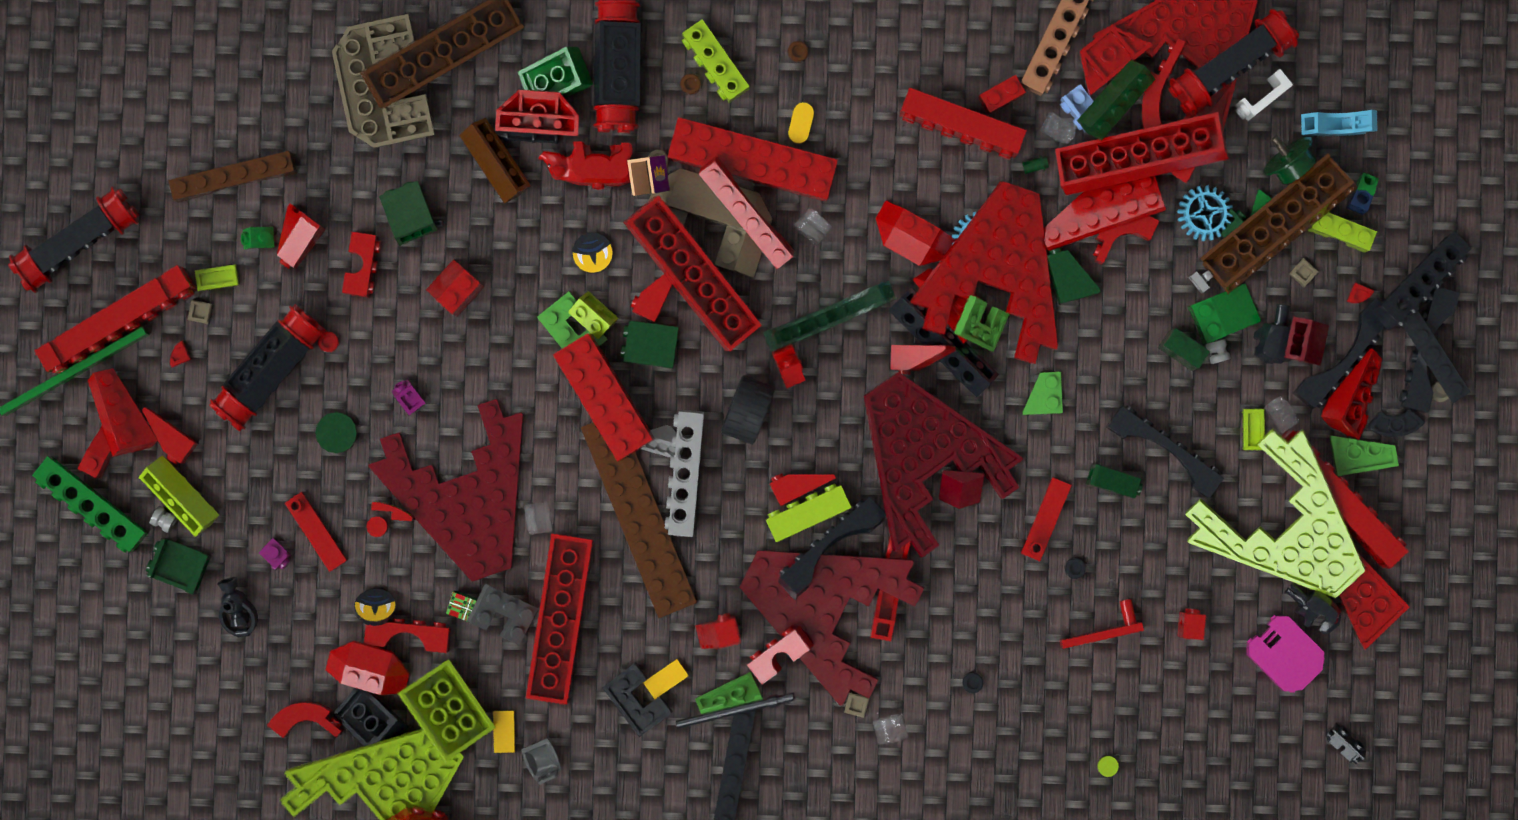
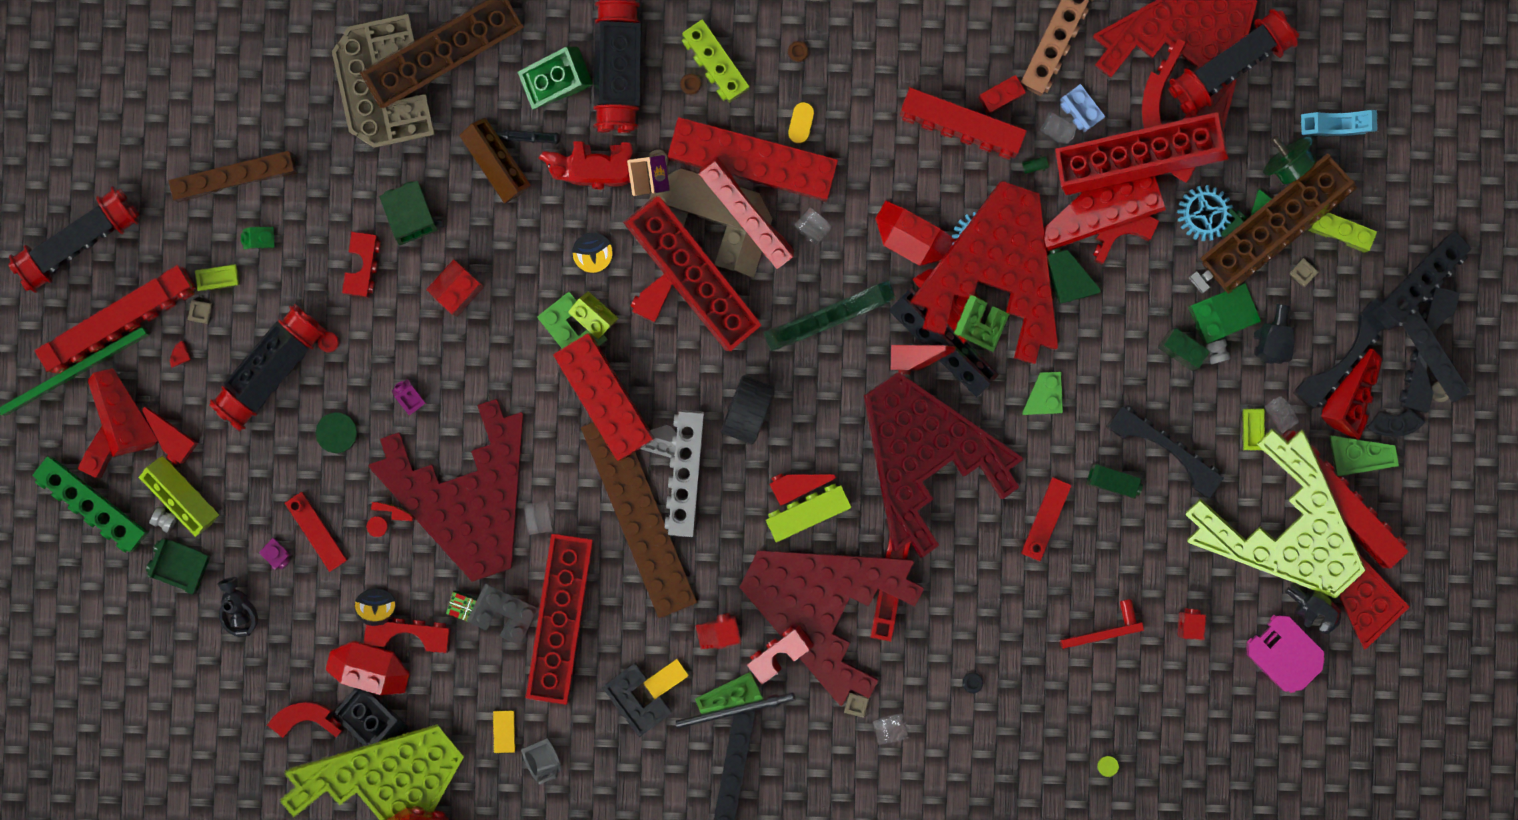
(297, 237): slope -> none
(446, 710): lime slope -> none
(537, 113): red wedge -> none
(650, 344): dark green brick -> none
(788, 366): red arch -> none
(861, 521): black arch -> none
(960, 488): dark red slope -> none
(1075, 568): black tile -> none
(1109, 55): red wing -> none
(1116, 99): dark green brick -> none
(1278, 82): white panel -> none
(1306, 341): dark red brick -> none
(1341, 736): black hinge -> none
(1359, 293): red tile -> none
(1363, 194): leg -> none

